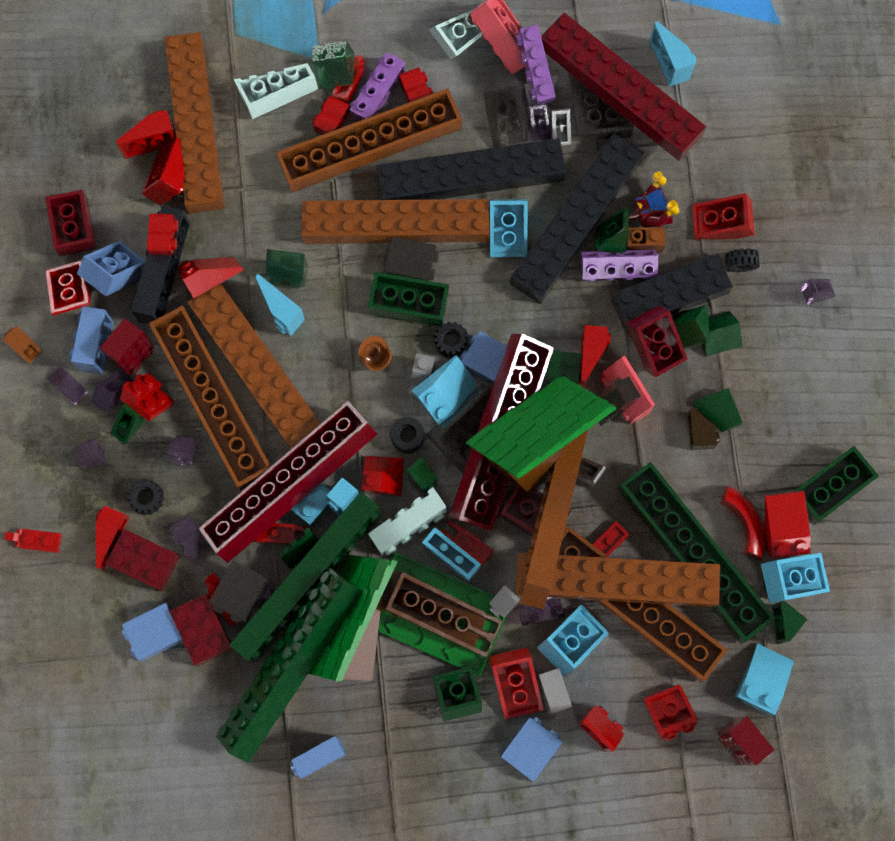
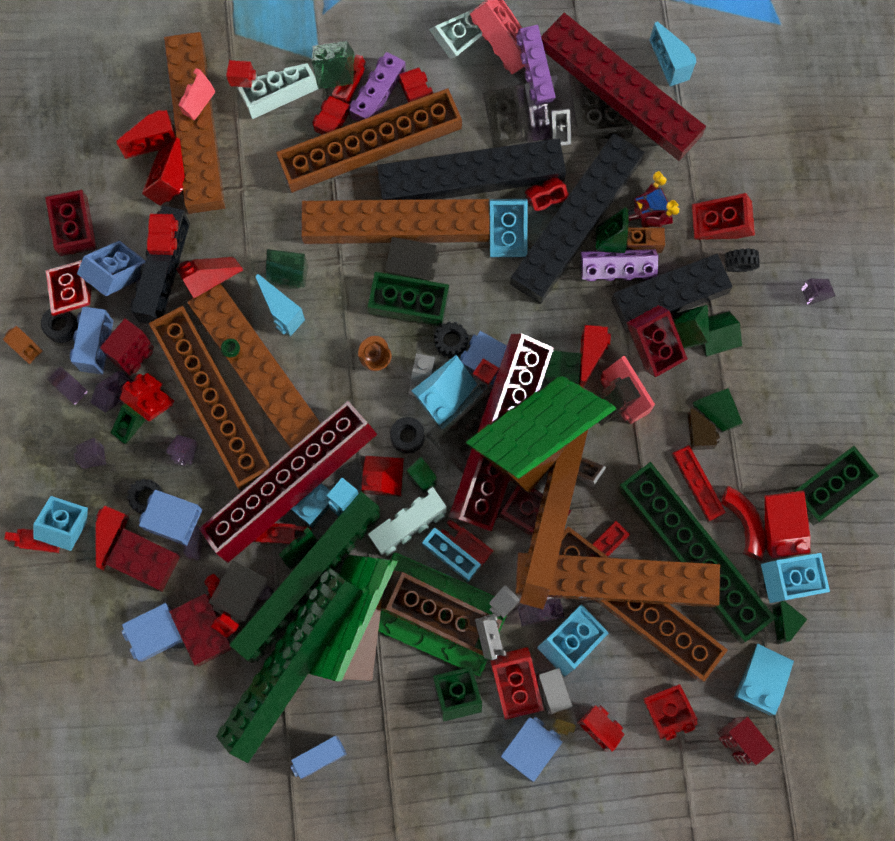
(60, 523): none -> medium azure brick
(63, 335): none -> black tyre
(170, 517): none -> medium blue brick
(196, 96): none -> coral slope
(224, 625): none -> red plate
(230, 348): none -> dark green plate
(240, 73): none -> red brick
(485, 371): none -> red plate
(489, 637): none -> light grey hinge
(543, 195): none -> red brick
(564, 727): none -> clear yellow plate
(698, 483): none -> red tile

